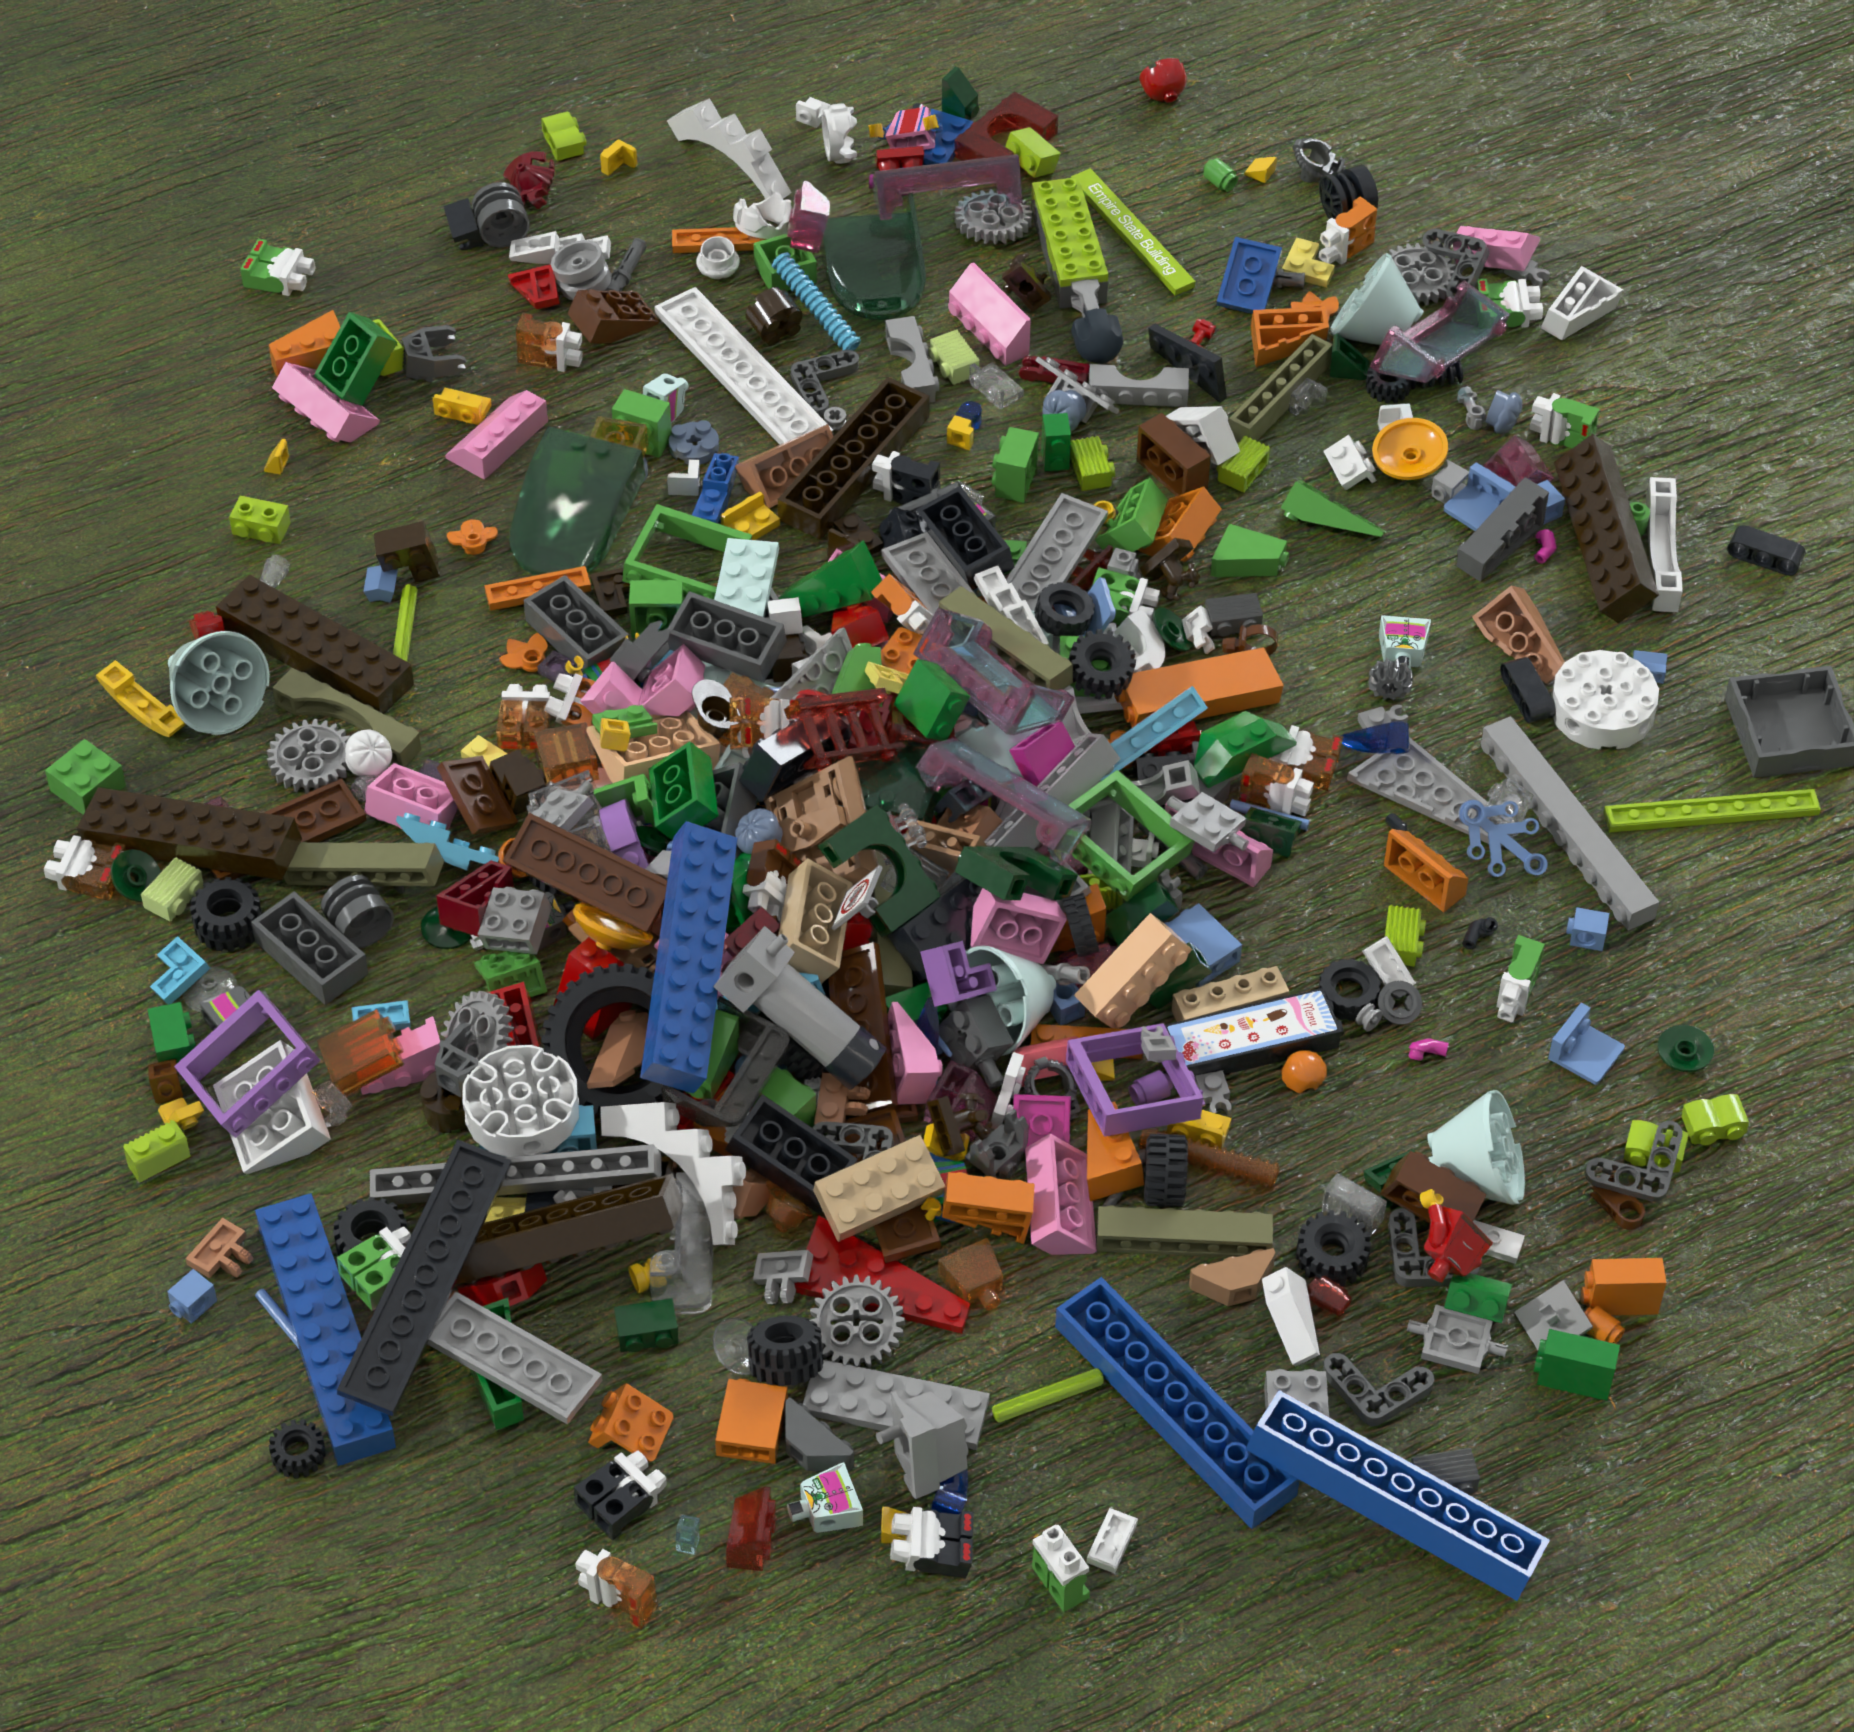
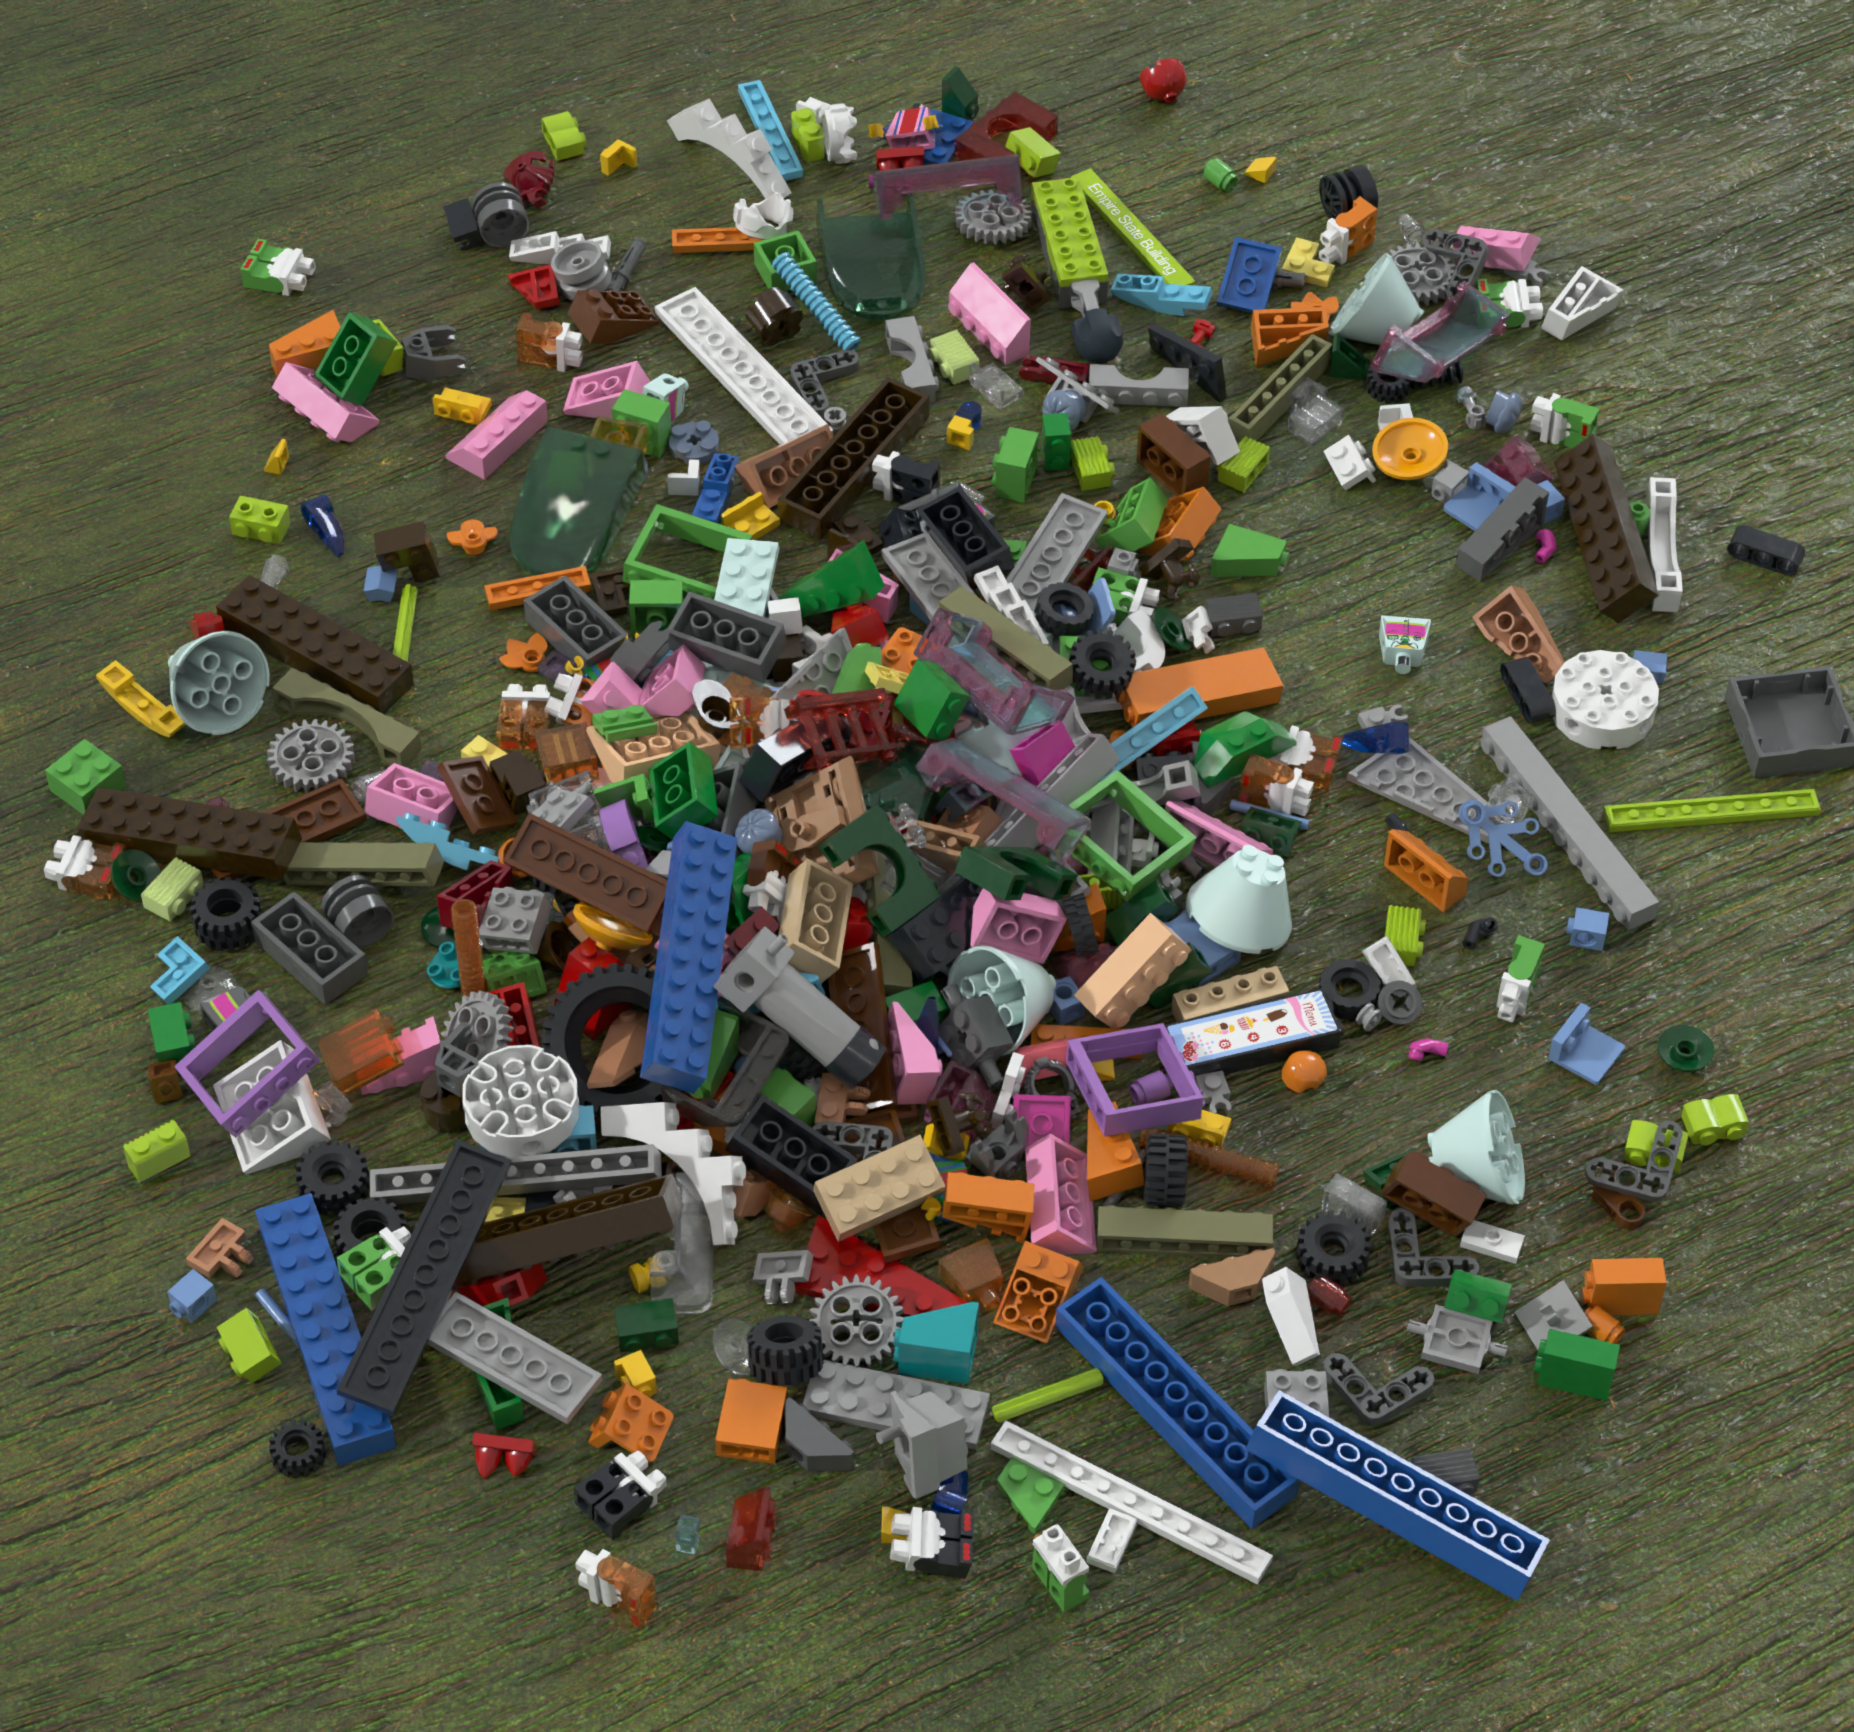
(183, 1114): yellow bracket -> none
(248, 1346): none -> lime brick
(323, 521): none -> clear blue piece
(328, 1161): none -> black tyre
(368, 753): white piece -> none
(397, 1012): medium azure plate -> none
(444, 968): none -> teal dish
(468, 947): none -> clear orange piece
(490, 1448): none -> red tile
(555, 946): none -> dark brown piece
(597, 392): none -> bright pink slope
(614, 734): yellow slope -> none
(636, 1372): none -> yellow brick
(717, 258): white piece -> none
(766, 119): none -> medium azure plate
(807, 135): none -> lime brick
(808, 218): clear pink slope -> none
(828, 1501): torso -> none
(858, 899): piece -> none
(904, 604): orange hips -> none
(938, 1343): none -> teal slope
(952, 978): medium lavender brick -> none
(1029, 1491): none -> bright green wing
(1035, 1290): none -> orange slope
(1066, 974): light grey pin -> none
(1129, 1499): none -> white plate
(1155, 295): none -> medium azure slope
(1156, 1046): light grey plate -> none
(1208, 822): light grey plate -> none
(1233, 645): reddish brown piece -> none
(1243, 902): none -> light aqua cone
(1313, 506): bright green wedge -> none
(1315, 419): none -> clear brick
(1320, 153): dark grey piece -> none
(1390, 679): dark grey gear -> none
(1411, 230): none -> clear cone
(1452, 1239): red torso -> none

